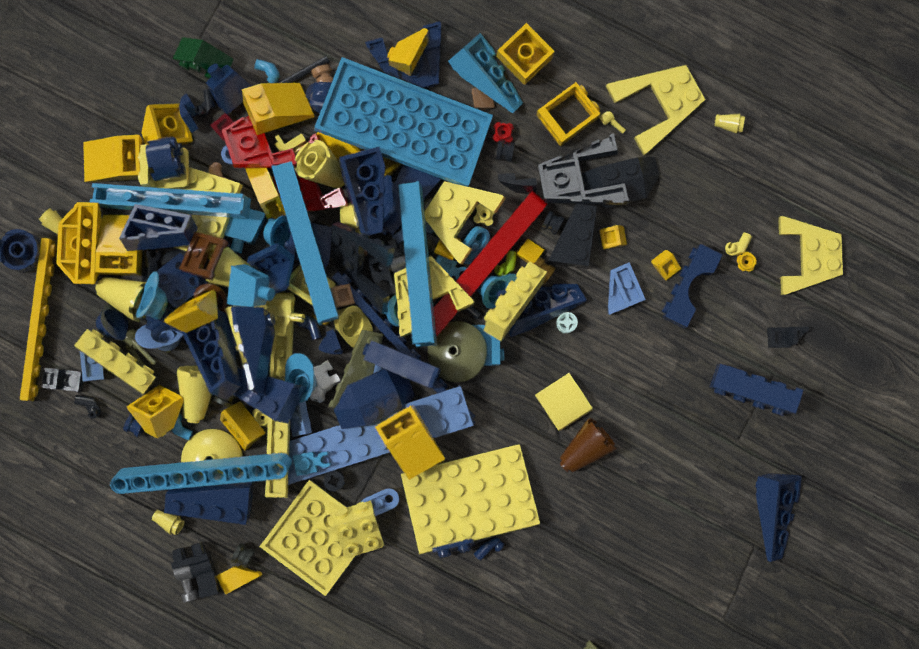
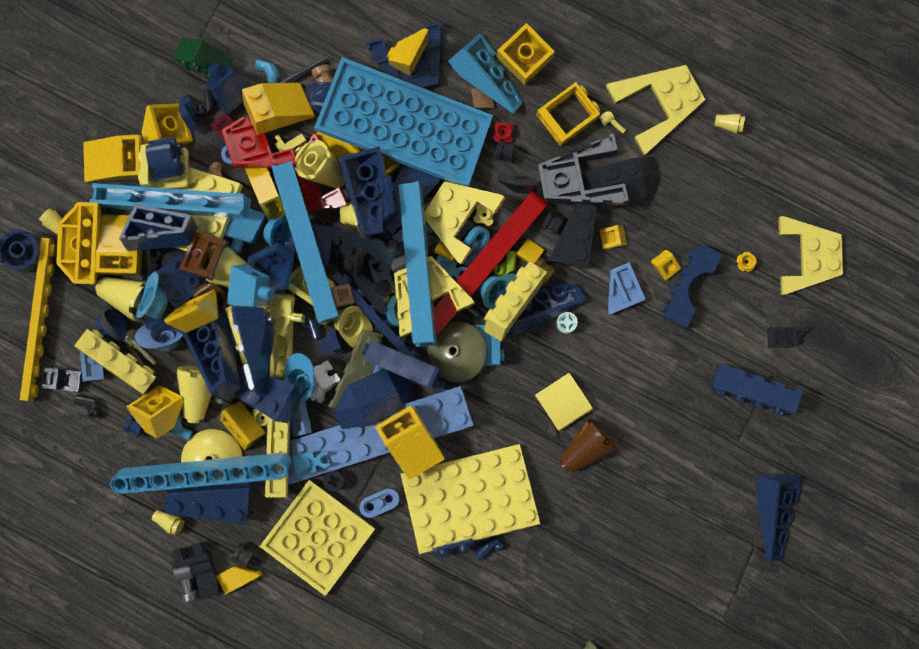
(357, 529): light yellow bracket -> none
(738, 247): light yellow arm -> none

